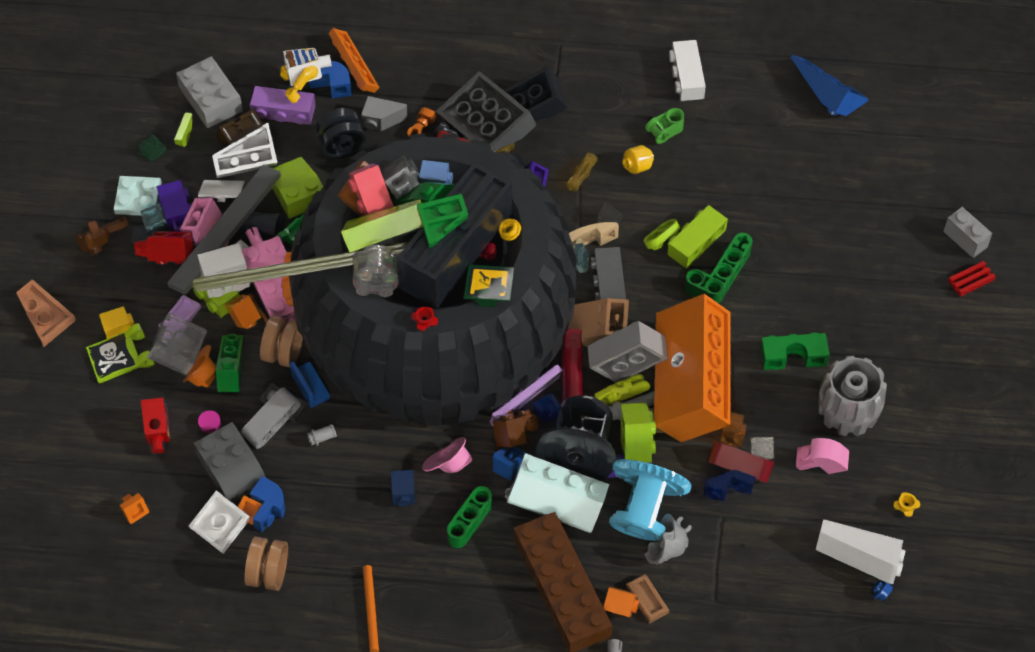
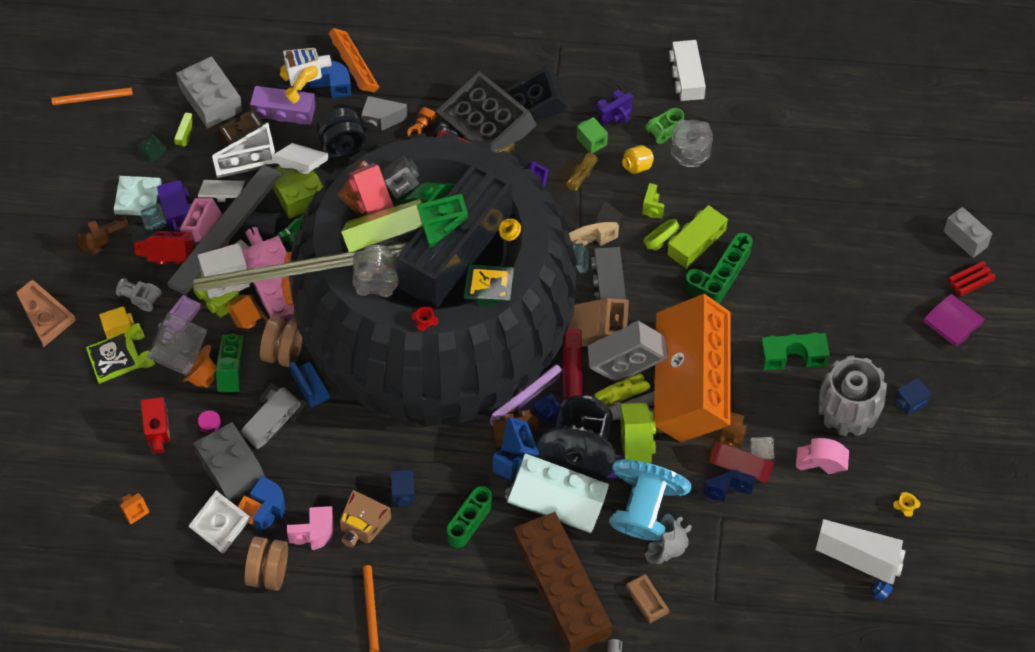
(92, 96): none -> orange bar
(141, 295): none -> light grey connector
(299, 158): none -> white tile
(317, 532): none -> bright pink brick
(321, 435): light grey pin -> none
(363, 519): none -> medium nougat torso
(435, 172): medium blue brick -> none
(449, 459): bright pink piece -> none
(489, 252): dark red hand -> none
(518, 438): none -> blue slope
(592, 135): none -> bright green brick
(616, 110): none -> dark purple hips
(621, 602): orange brick -> none
(650, 205): none -> lime bracket
(691, 142): none -> clear brick
(829, 90): blue wedge -> none
(912, 397): none -> dark blue brick
(953, 320): none -> magenta slope

